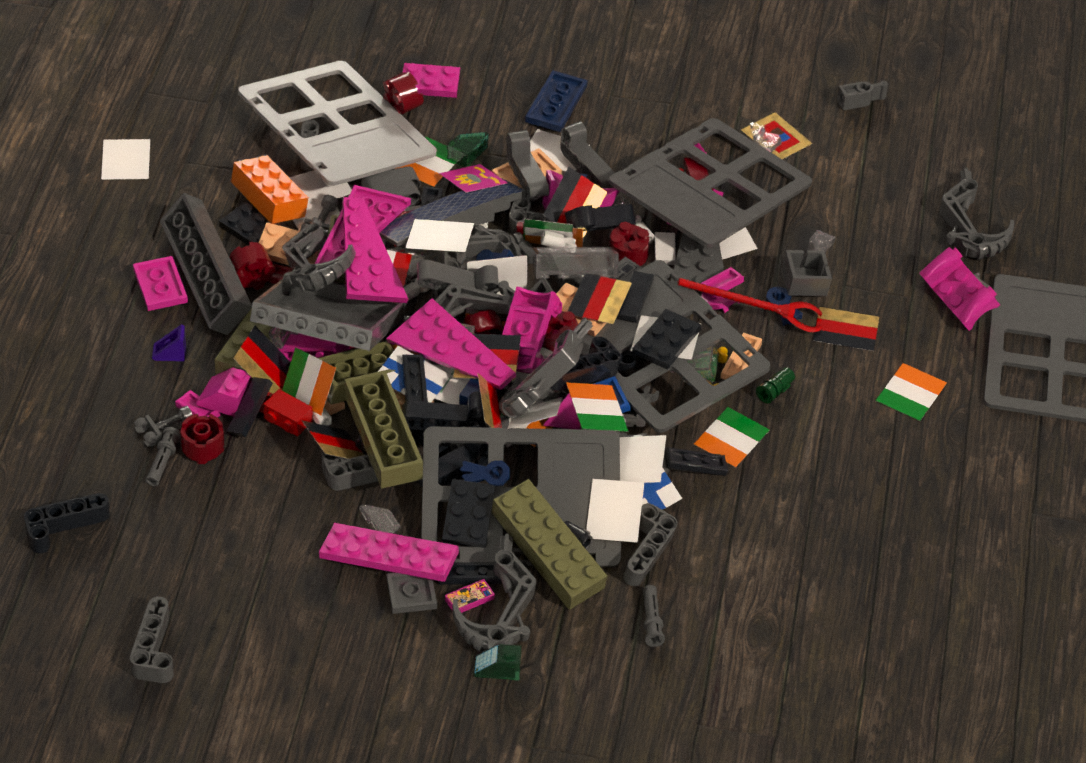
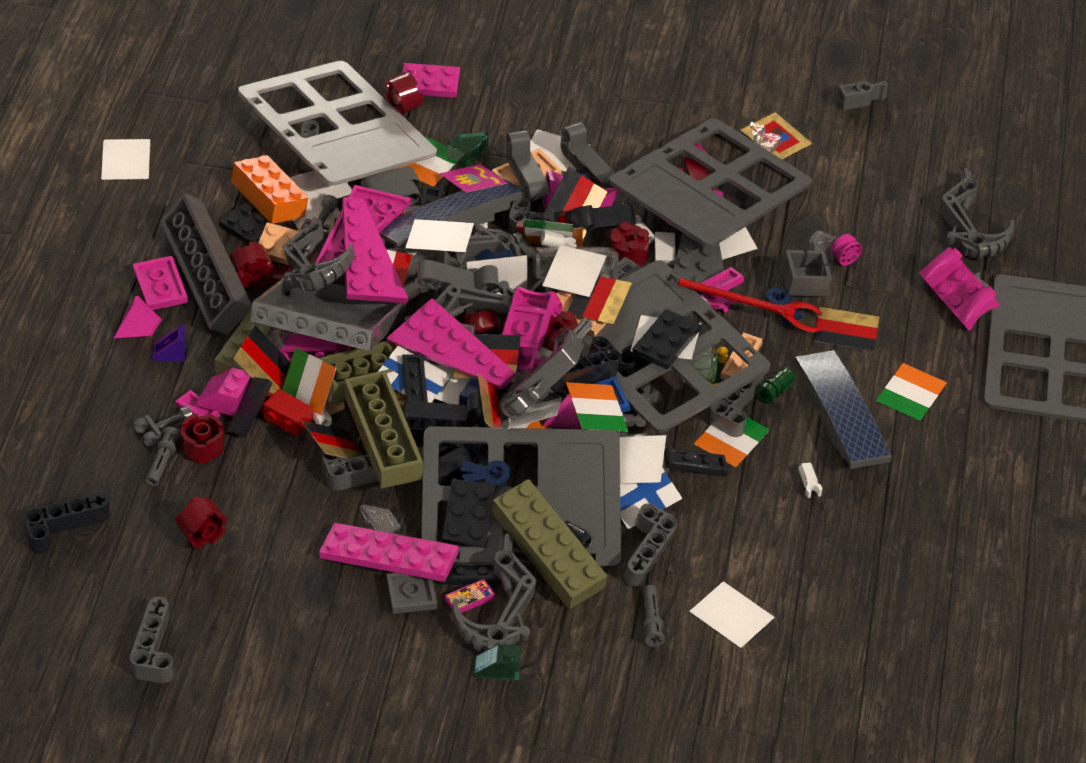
(138, 320): none -> dark pink slope
(201, 522): none -> dark red brick
(556, 101): dark blue plate -> none
(574, 270): none -> white sticker
(615, 510): white sticker -> none
(636, 296): black tile -> none
(727, 412): none -> dark grey beam
(732, 614): none -> white sticker
(809, 479): none -> white bar
(843, 410): none -> slope
(845, 248): none -> dark pink wheel

